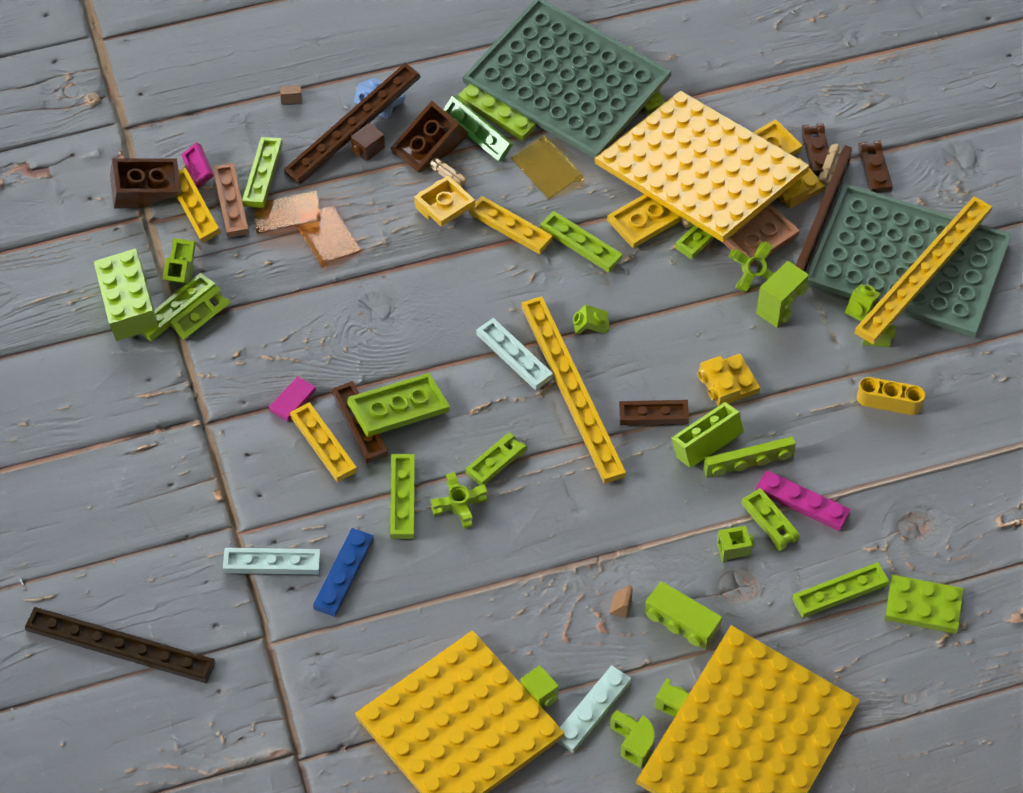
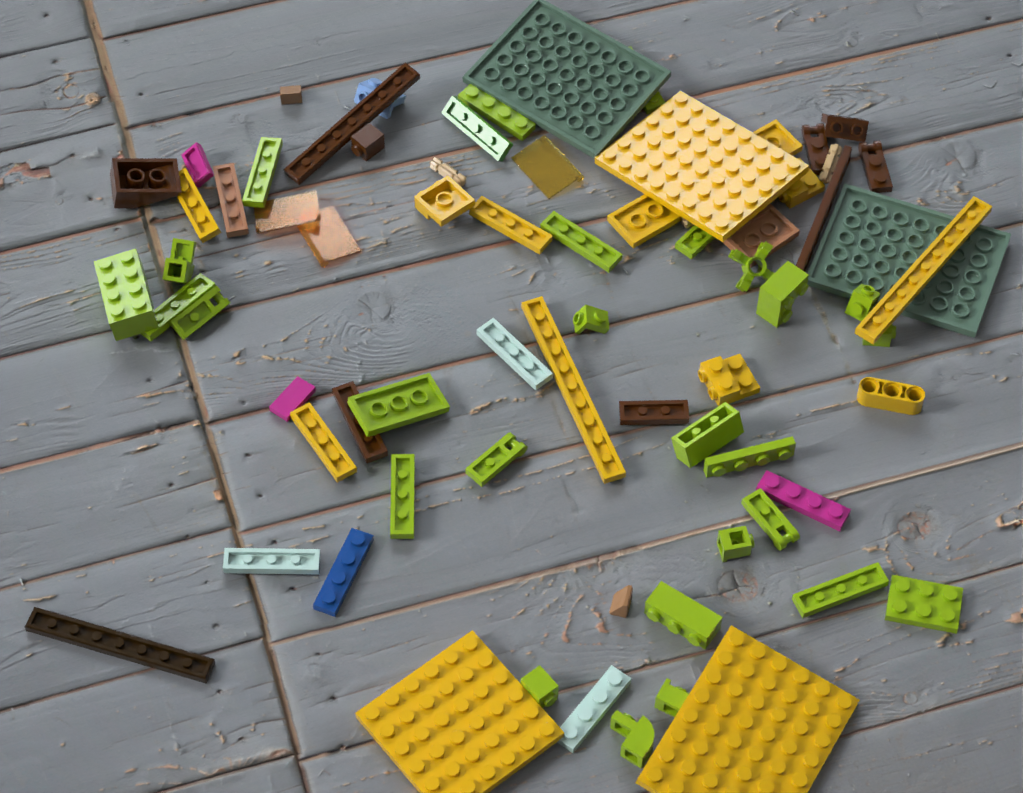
(429, 136): reddish brown slope -> none
(460, 508): lime pin -> none
(845, 127): none -> reddish brown bracket

